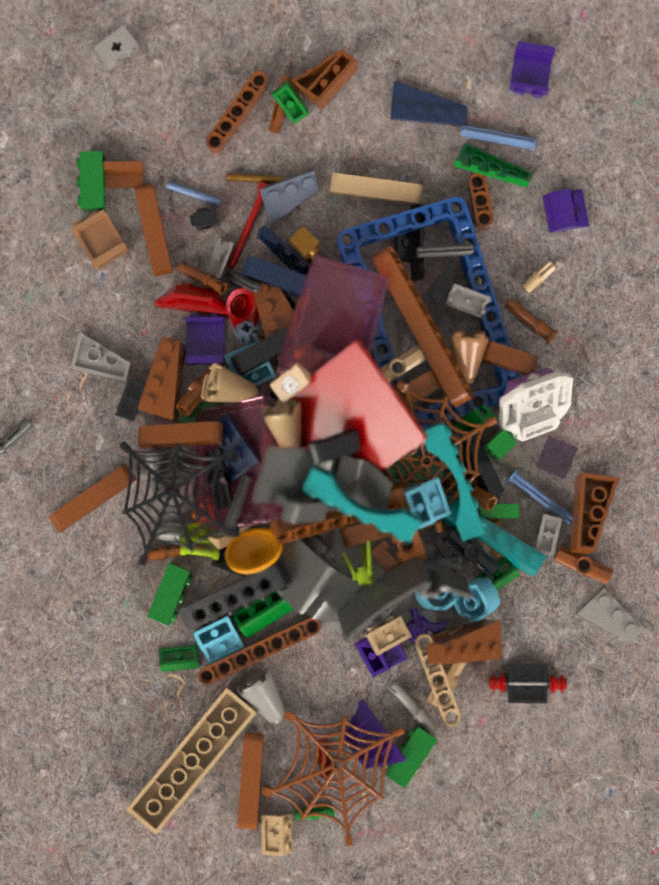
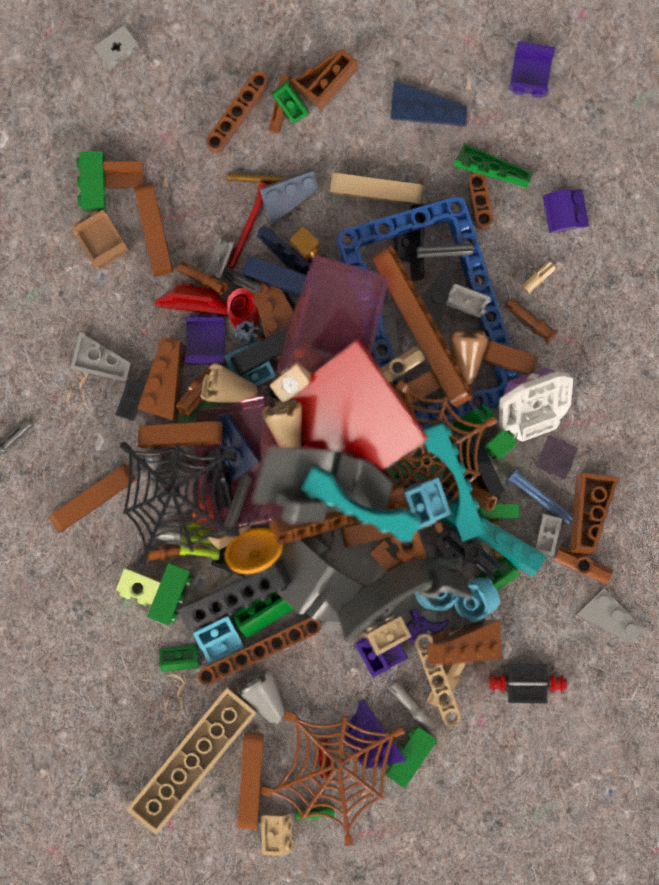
(127, 583): none -> yellowish green brick
(193, 193): medium blue bar -> none
(204, 218): black brick -> none
(334, 446): black beam -> none
(364, 574): lime plant -> none
(498, 137): medium blue axle -> none

